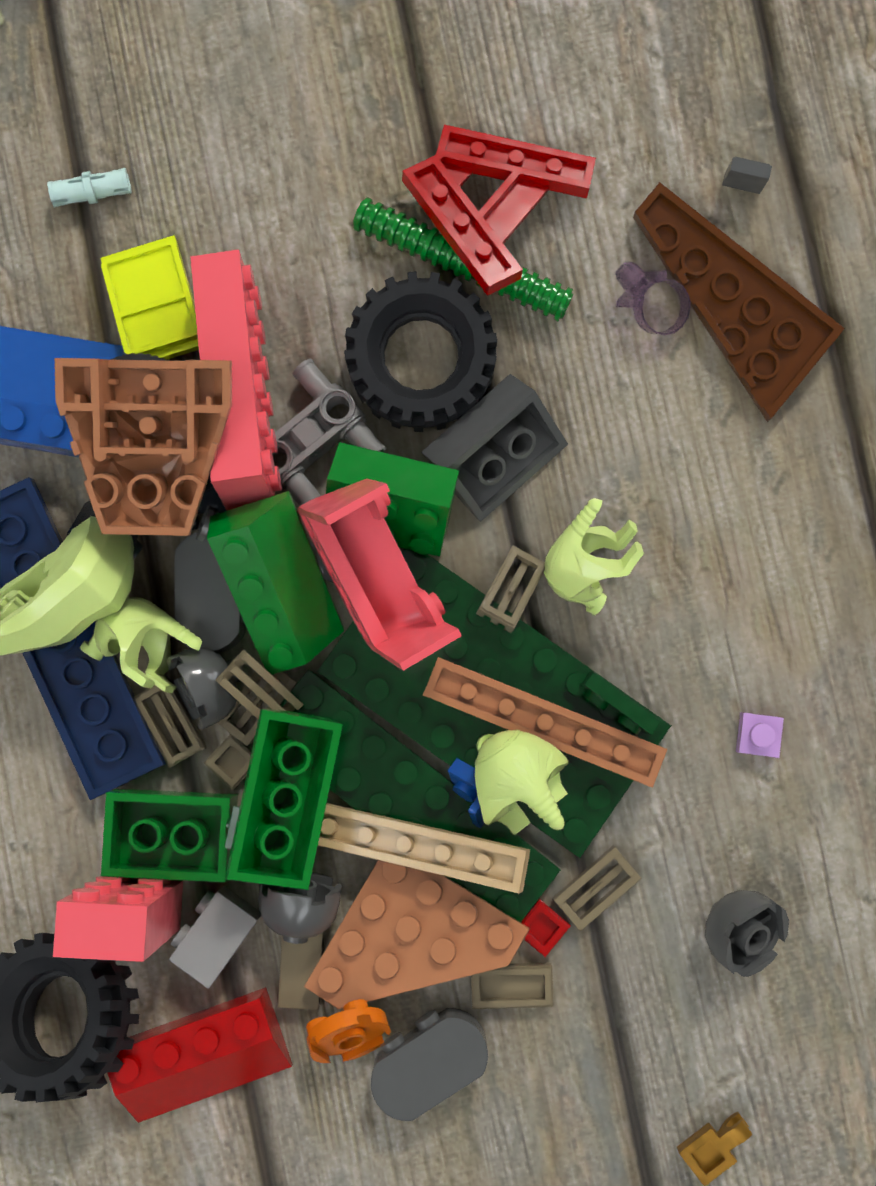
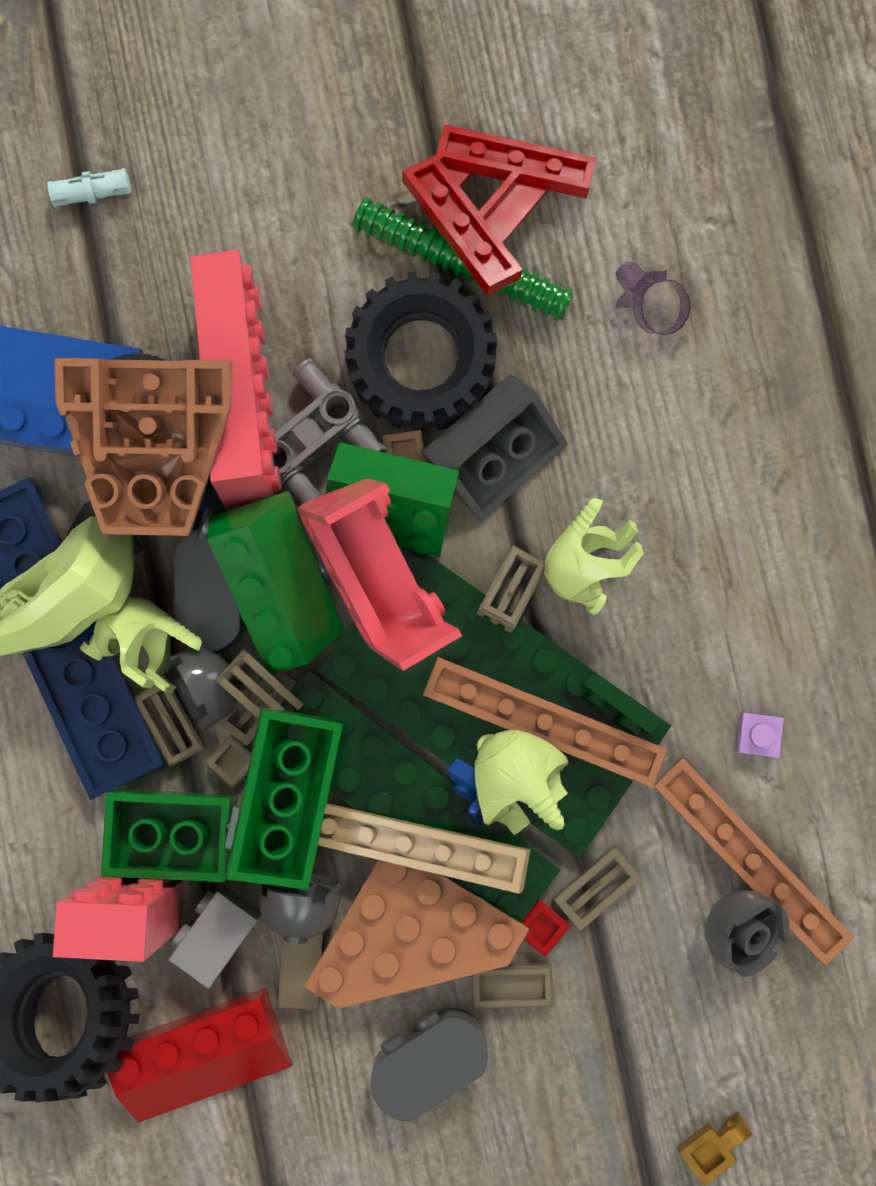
(152, 299): neon yellow piece -> none
(348, 1032): orange plate -> none
(405, 445): none -> light nougat tile
(747, 175): dark grey tile -> none
(750, 312): reddish brown wing -> none
(752, 860): none -> nougat plate

